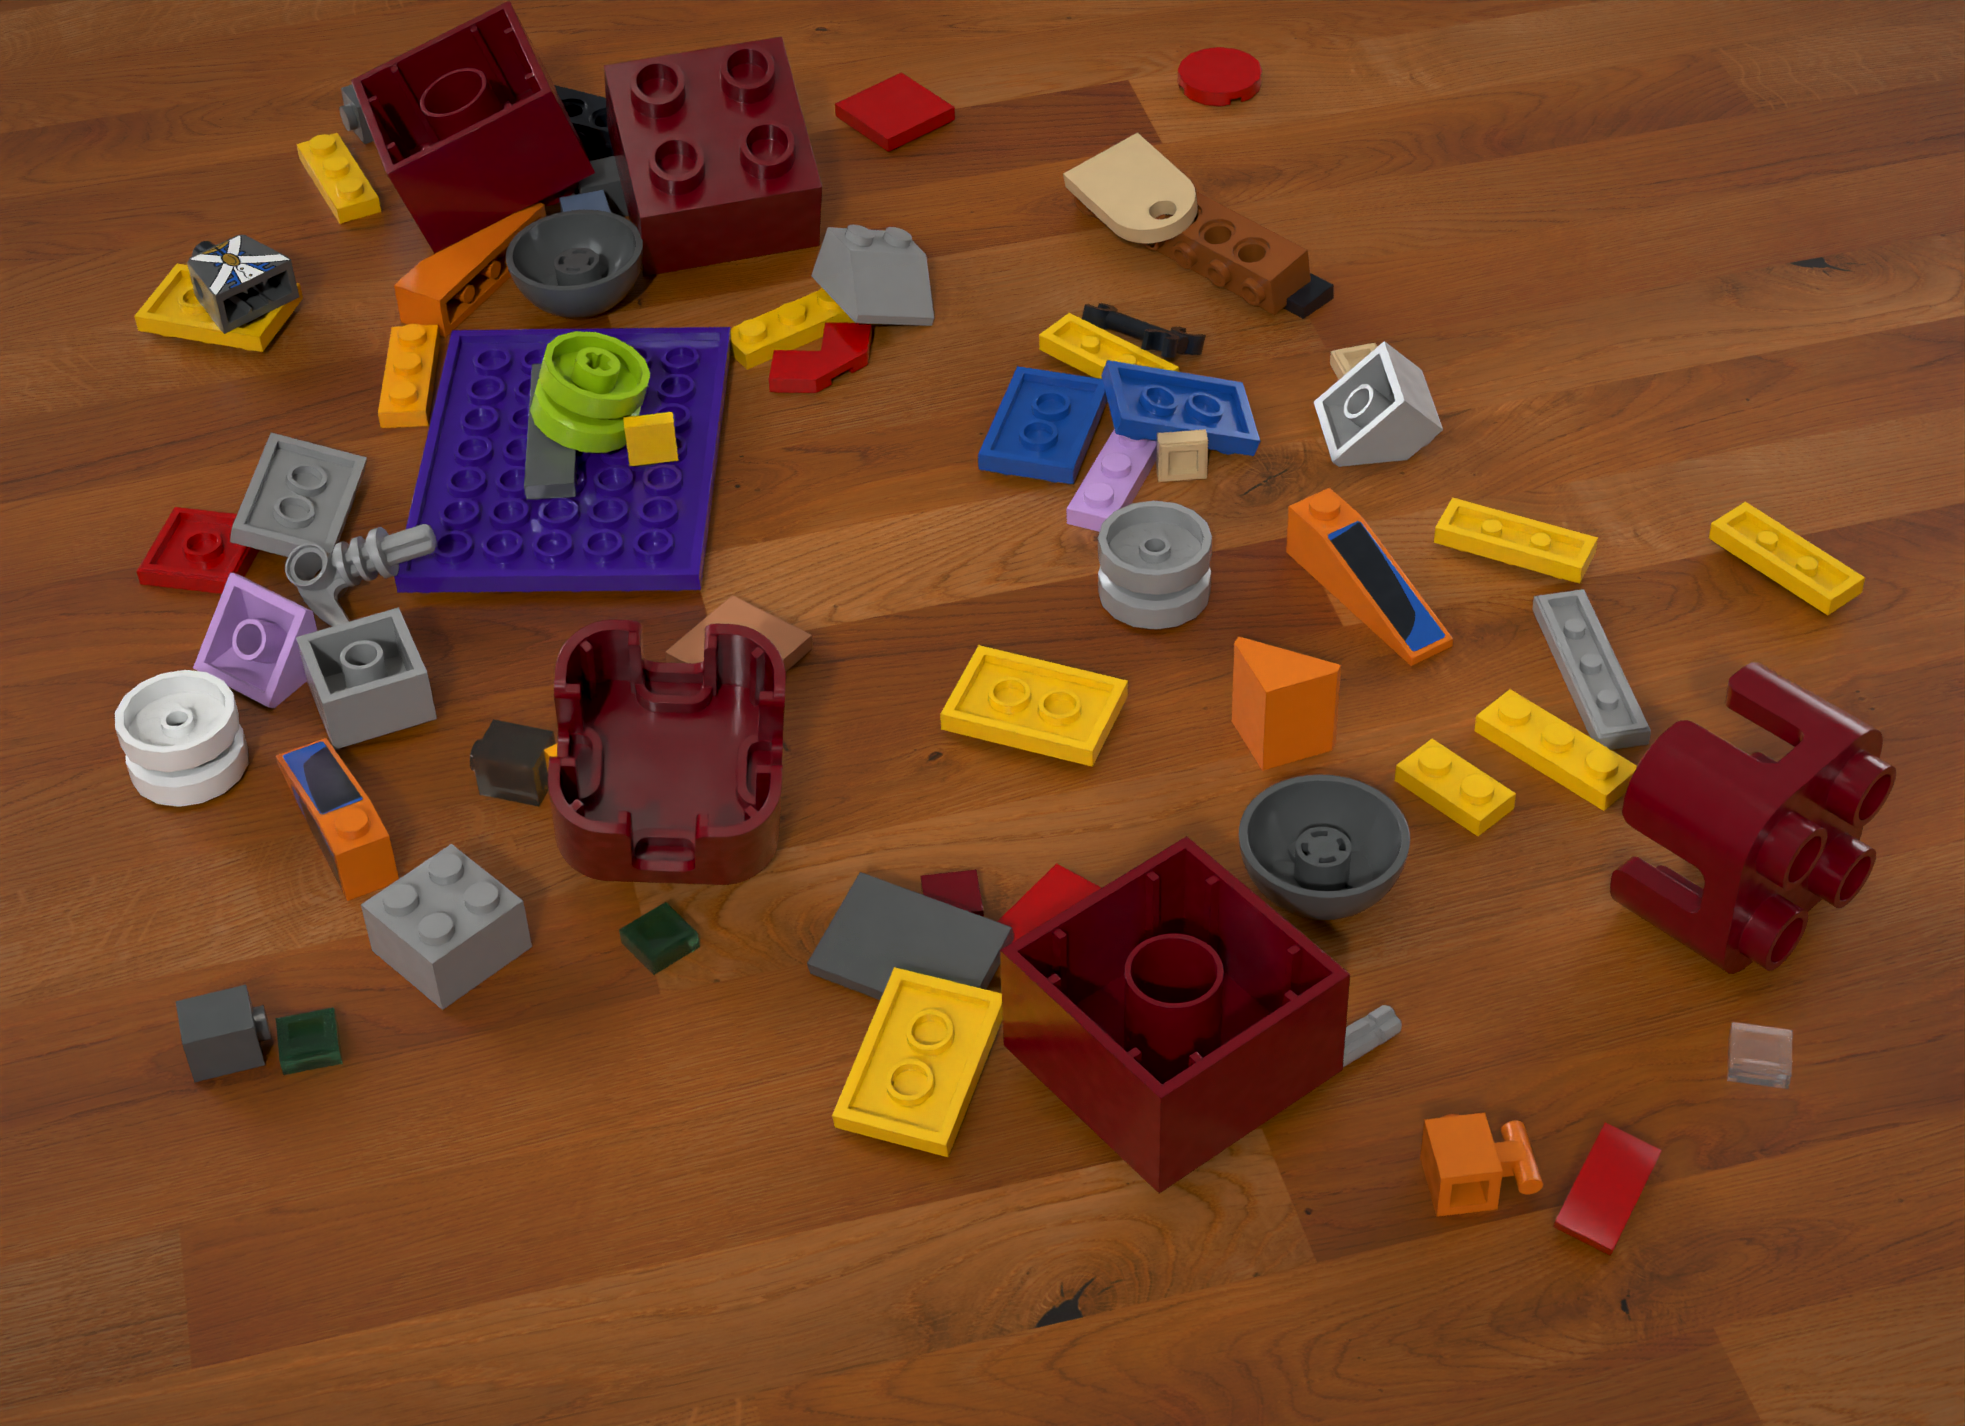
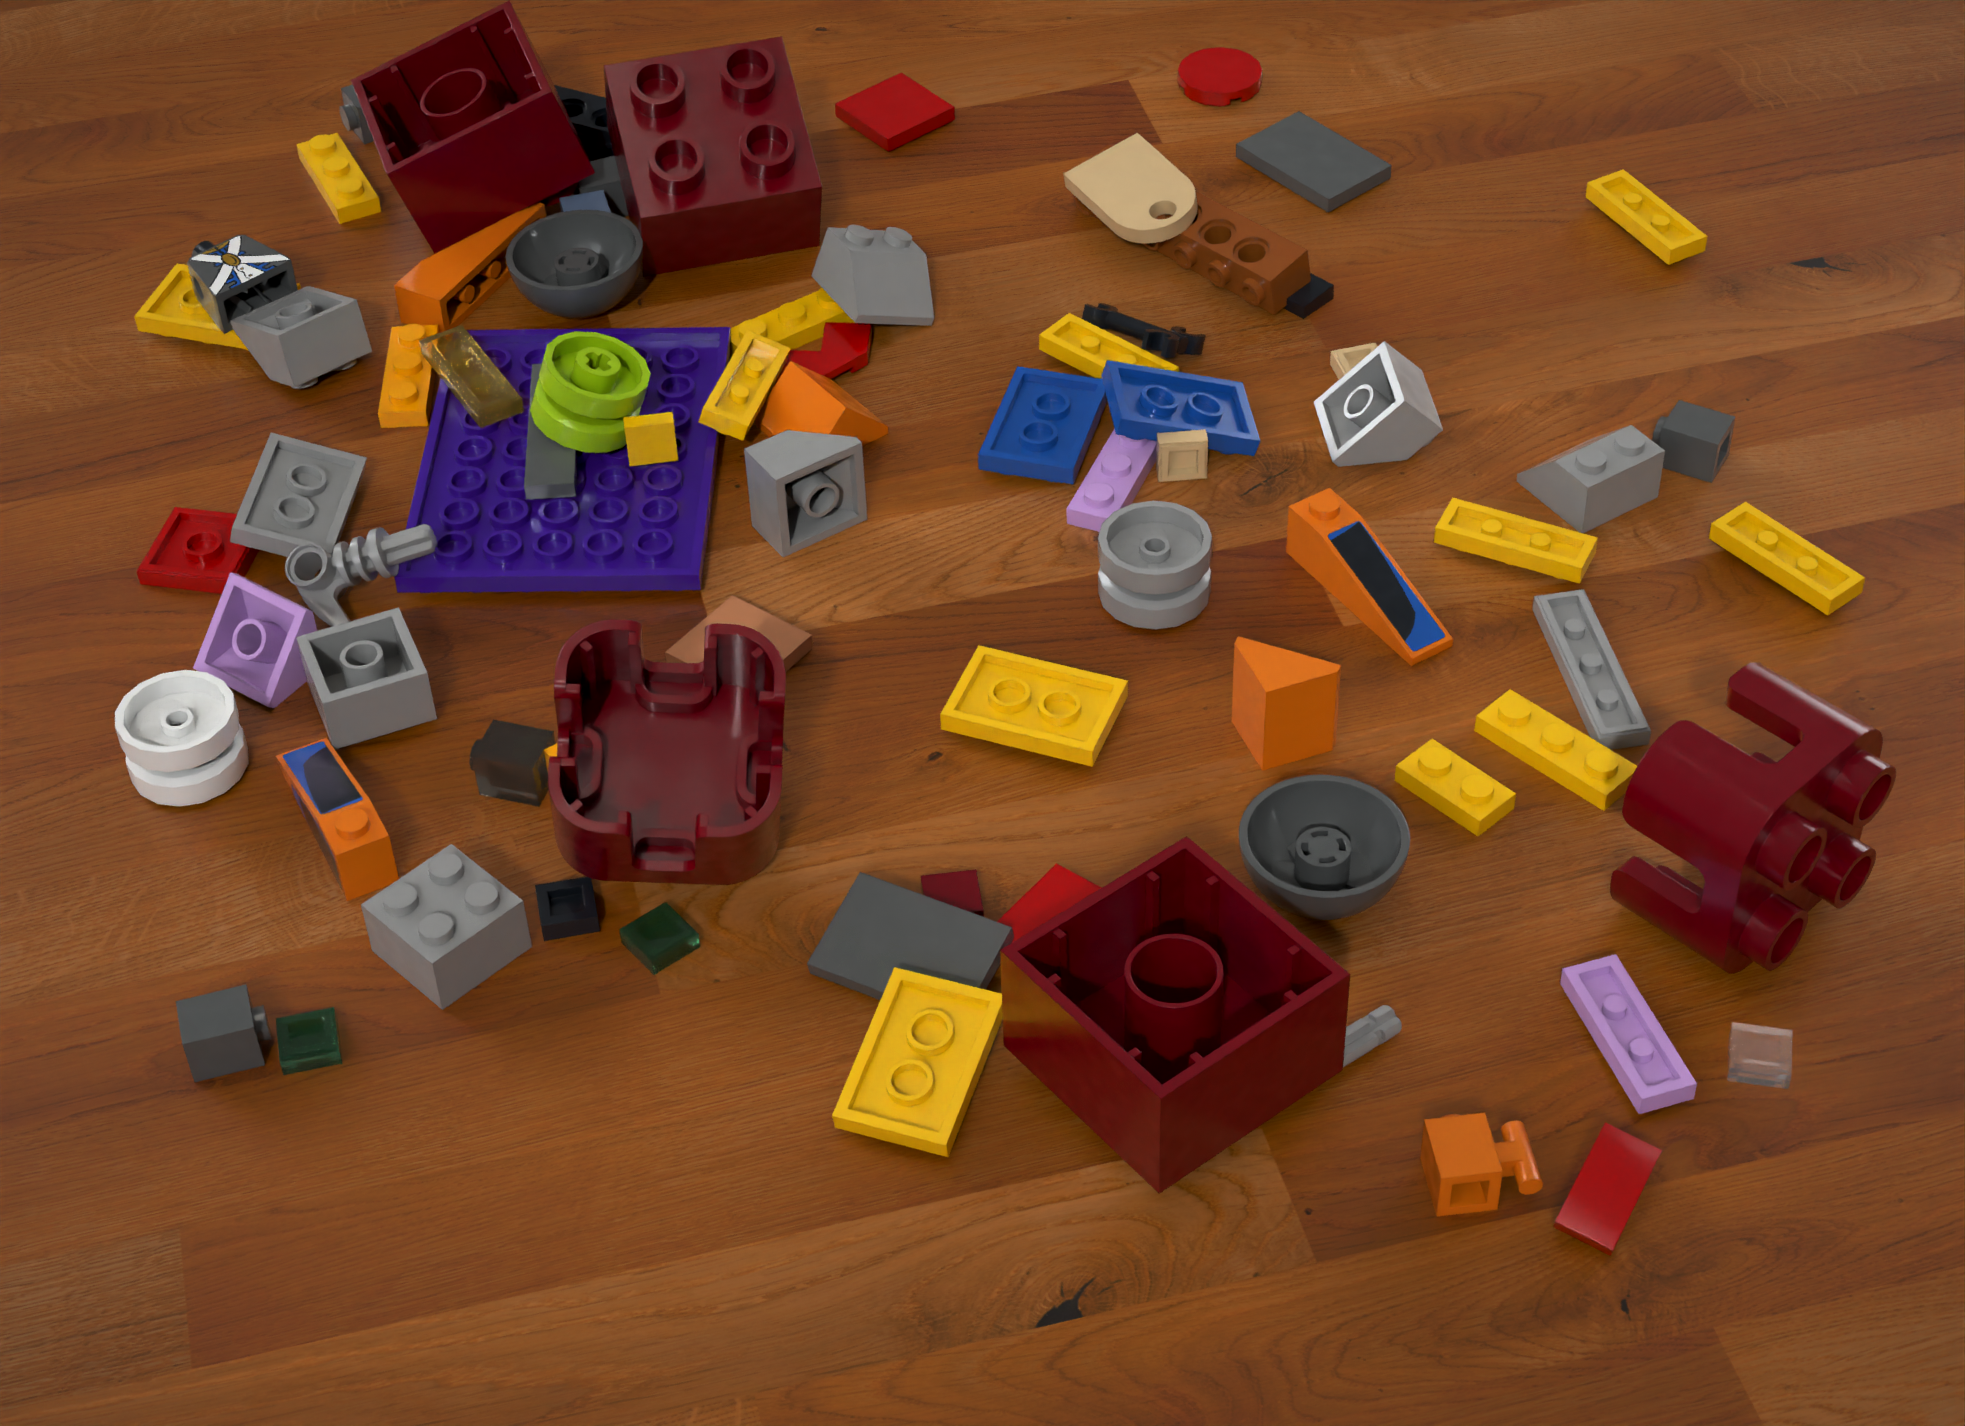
(304, 335): none -> light grey slope
(471, 376): none -> clear yellow tile
(567, 908): none -> black tile
(744, 385): none -> yellow plate
(805, 487): none -> light grey slope
(816, 405): none -> orange slope
(1313, 161): none -> dark grey tile
(1598, 478): none -> light grey slope
(1628, 1034): none -> lavender plate
(1646, 217): none -> yellow plate
(1694, 440): none -> dark grey brick

